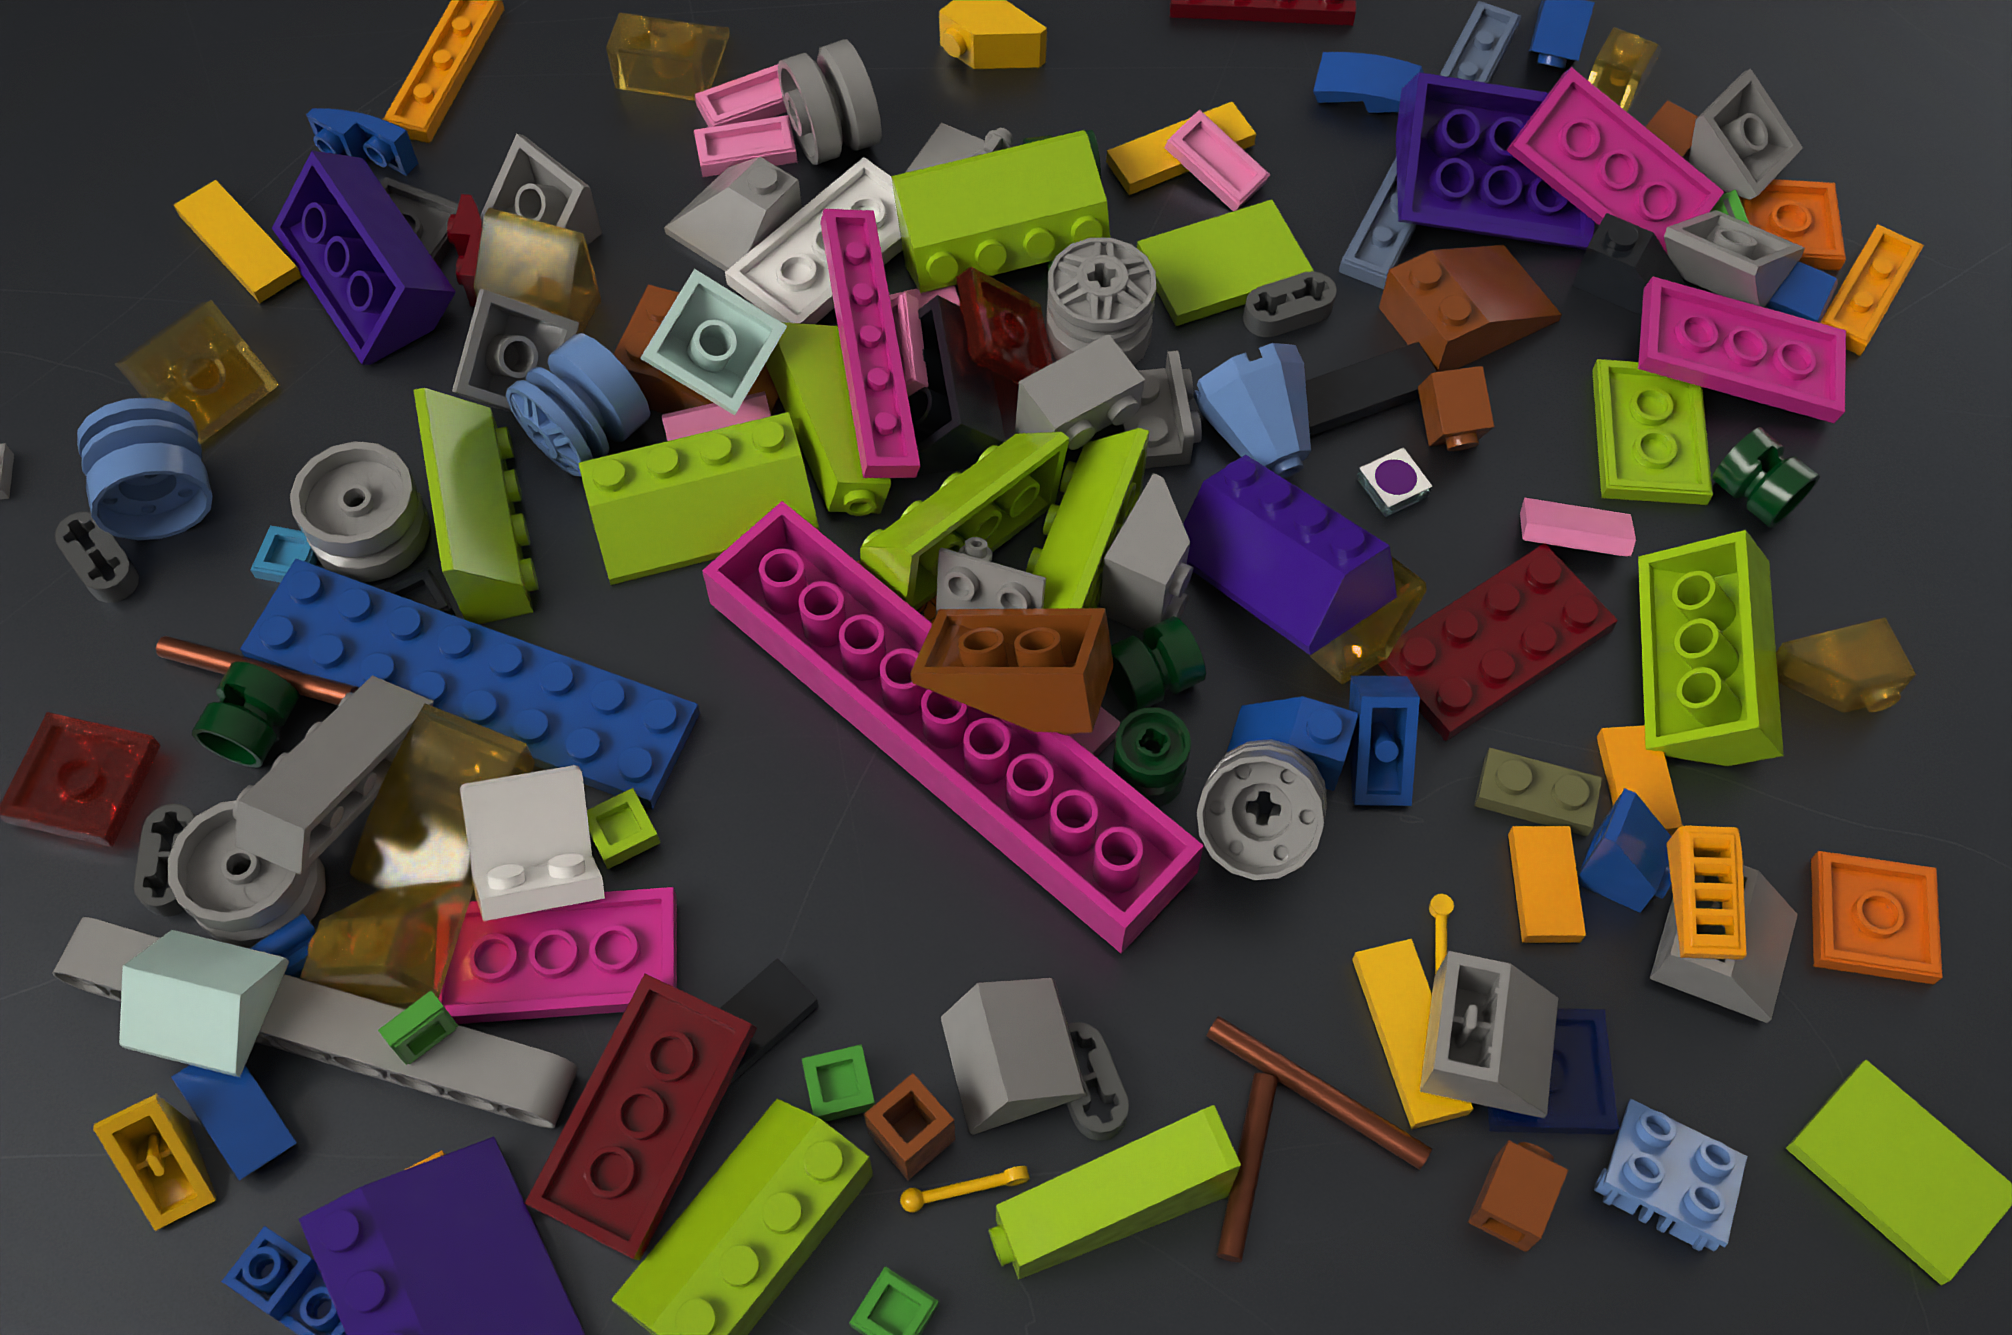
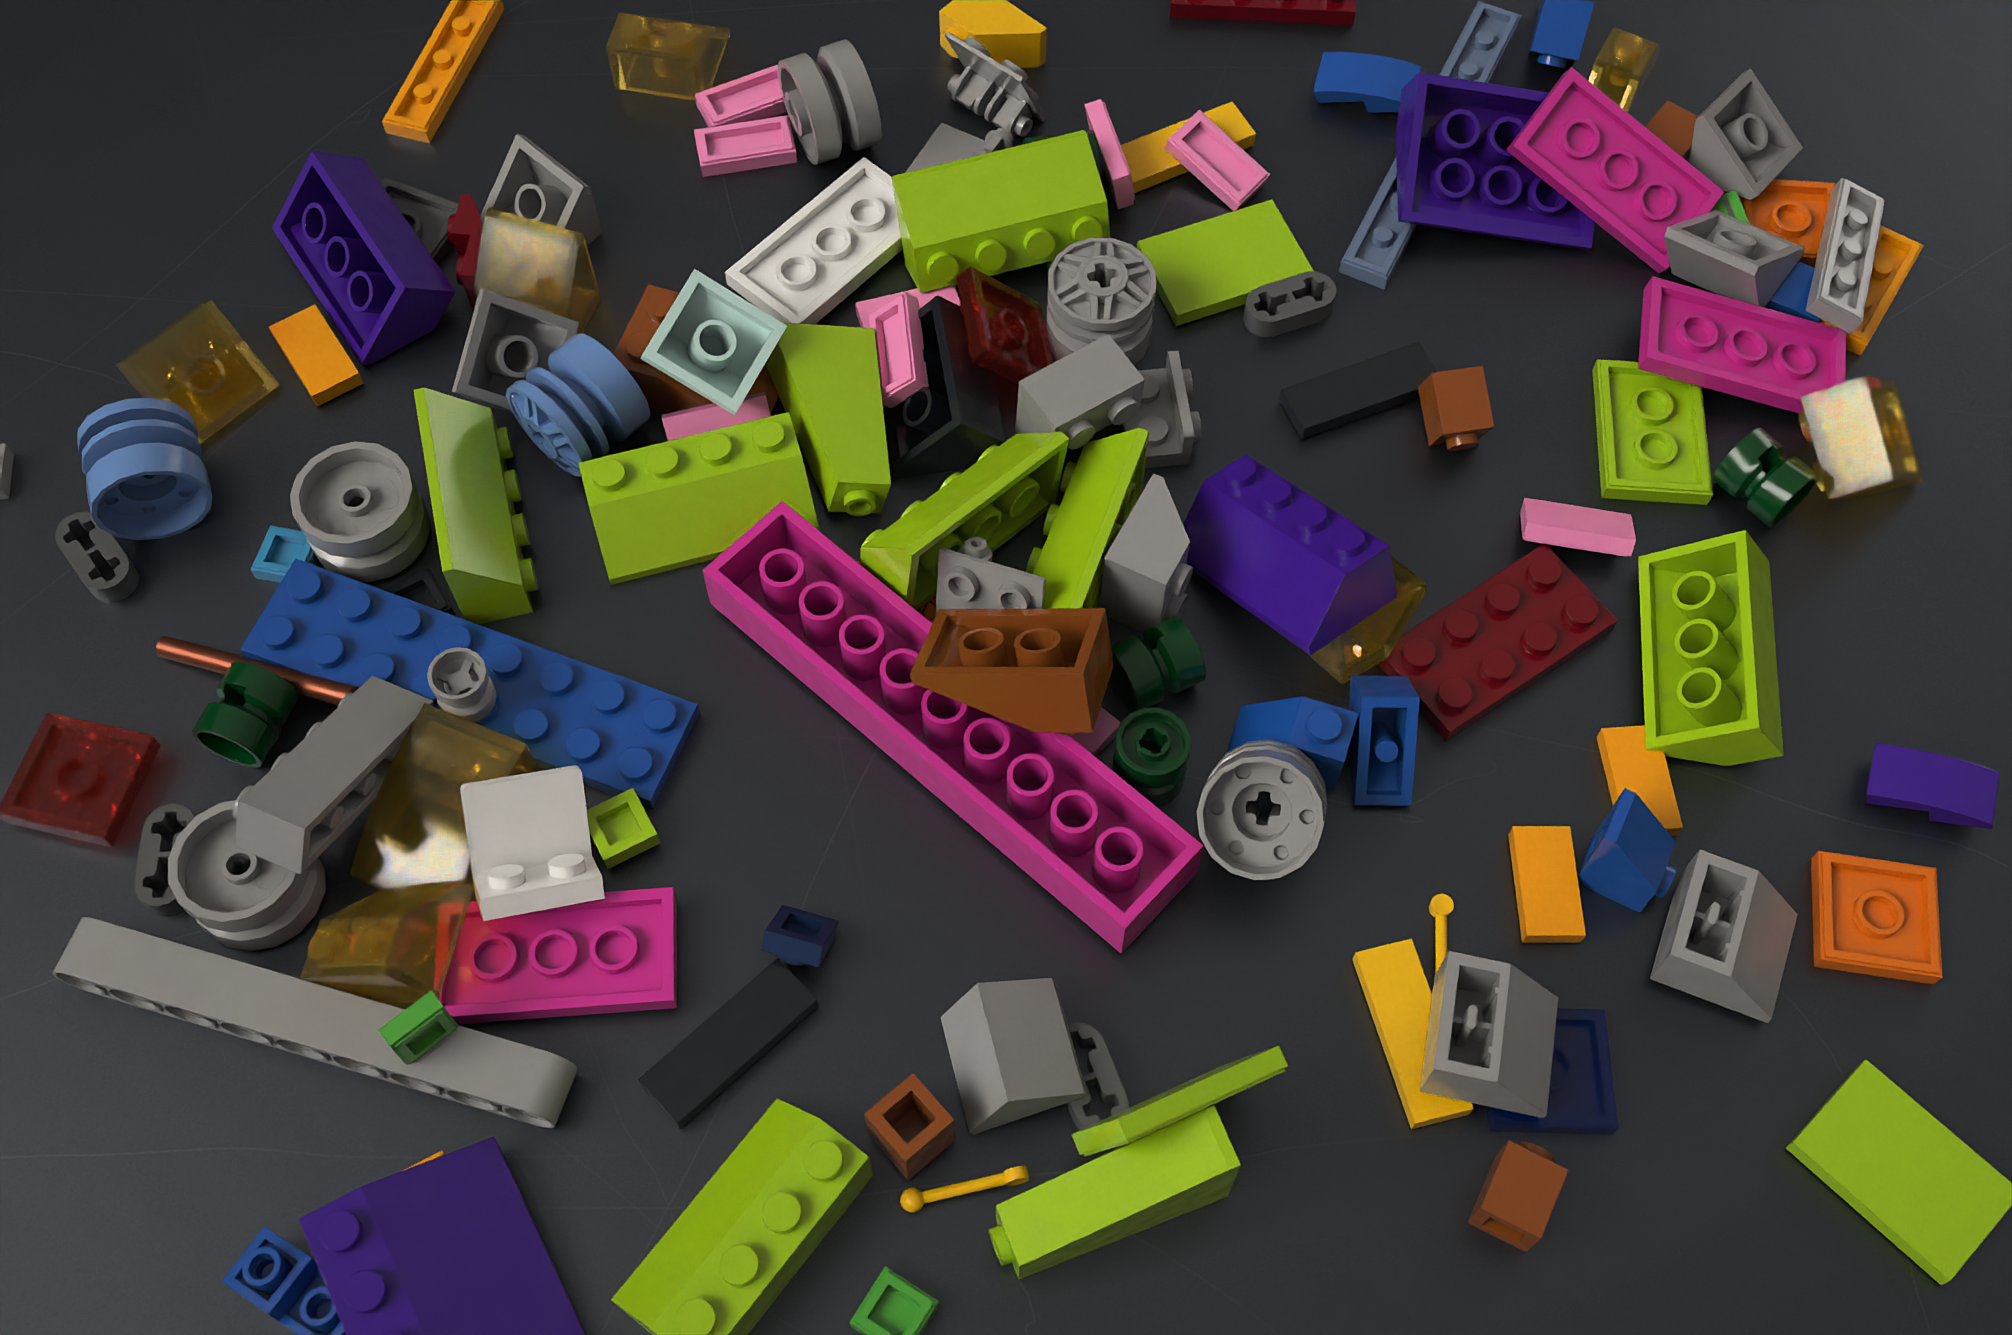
(157, 1159): yellow slope -> none
(197, 1000): light aqua slope -> none
(235, 1117): blue slope -> none
(237, 241): yellow tile -> none
(290, 942): blue plate -> none
(316, 355): none -> light orange tile
(362, 137): blue slope -> none
(456, 673): none -> light grey wheel
(641, 1117): dark red plate -> none
(737, 212): light grey slope -> none
(799, 936): none -> dark blue plate
(838, 1083): bright green plate -> none
(869, 345): dark pink plate -> none
(993, 88): none -> light grey hinge
(1111, 154): none -> bright pink tile
(1179, 1102): none -> lime tile
(1250, 1157): copper bar -> none
(1260, 407): medium blue cone -> none
(1319, 1092): copper bar -> none
(1394, 482): tile -> none
(1464, 303): dark orange slope -> none
(1538, 791): olive plate -> none
(1622, 263): black slope -> none
(1675, 1175): medium blue hinge -> none
(1691, 854): light orange slope -> none
(1845, 256): none -> light grey tile
(1847, 667): clear yellow slope -> none
(1860, 438): none -> clear yellow slope
(1935, 783): none -> dark purple slope

